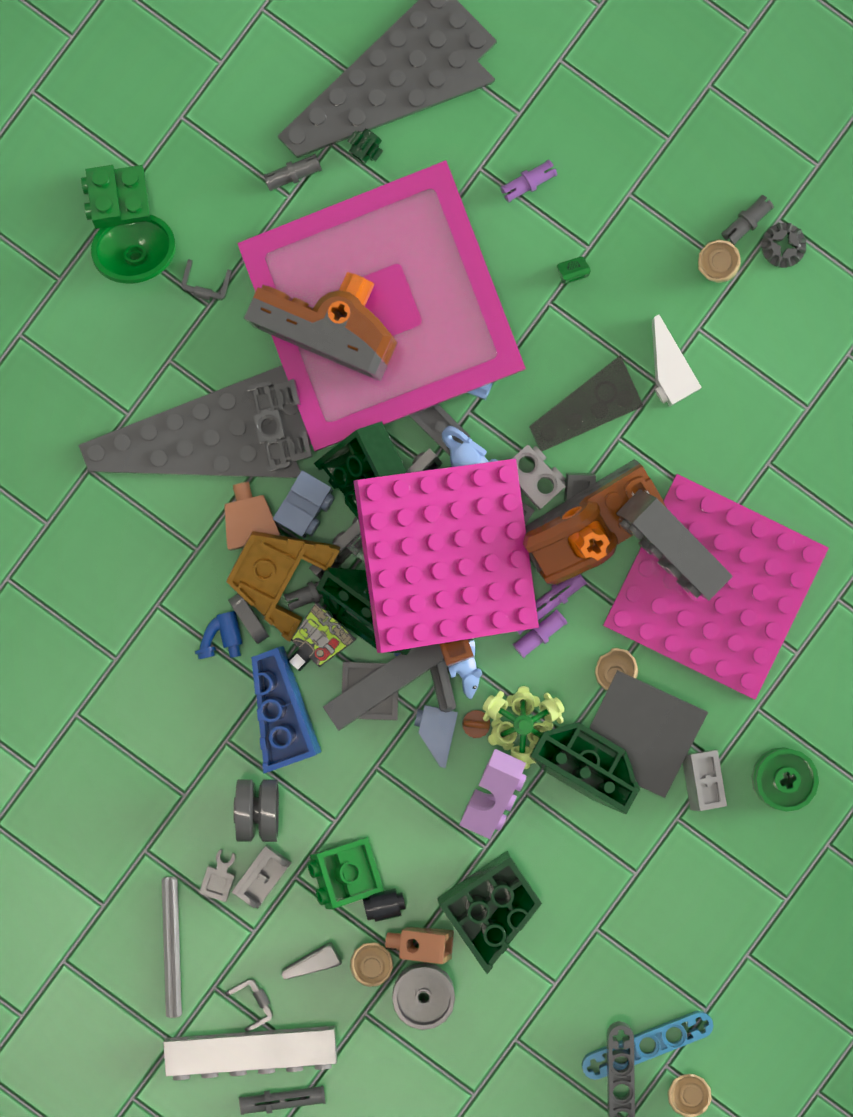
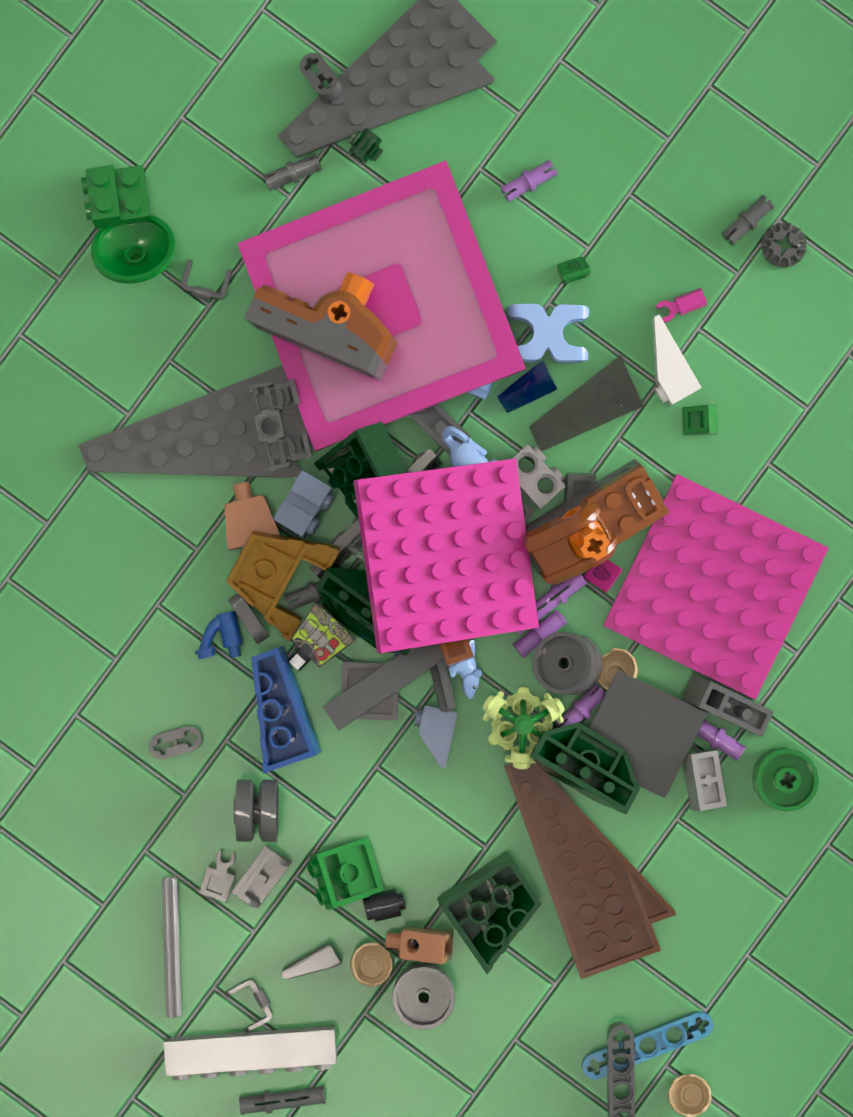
(173, 735): none -> beam
(324, 73): none -> dark grey beam
(475, 725): dark orange tile -> none
(501, 778): lavender arch -> none
(528, 388): none -> clear blue slope
(549, 332): none -> light blue piece
(558, 676): none -> dark grey wheel
(582, 708): none -> medium lavender pin
(594, 888): none -> reddish brown wing
(603, 575): none -> dark pink slope
(673, 545): dark grey brick -> none
(683, 304): none -> dark pink bar
(700, 420): none -> green slope
(719, 261): tan hair -> none
(720, 740): none -> medium lavender pin
(727, 705): none -> dark grey slope

